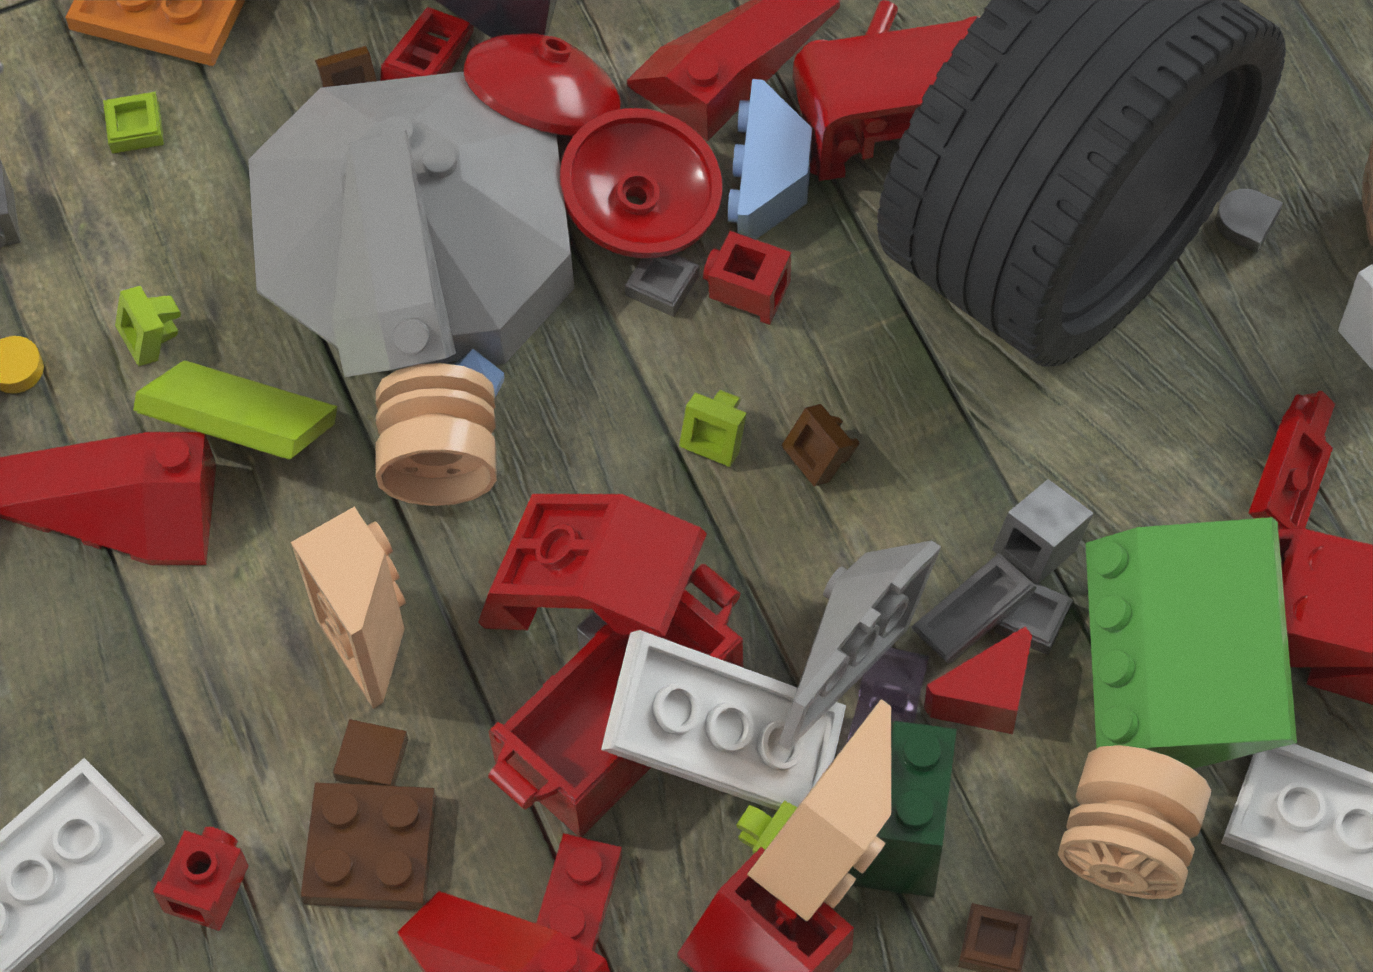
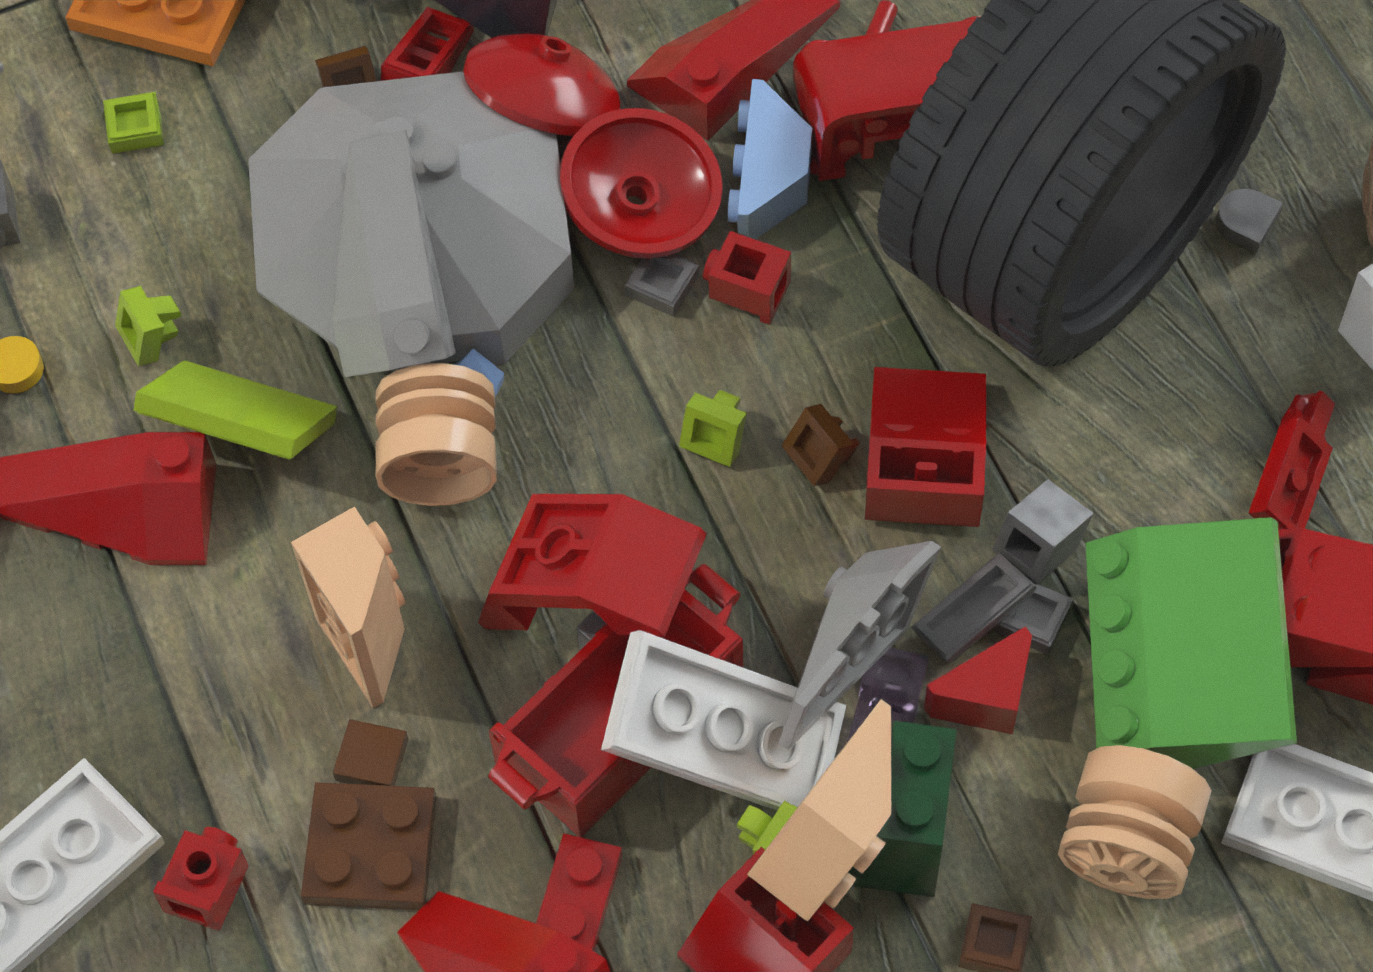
(927, 447): none -> red slope

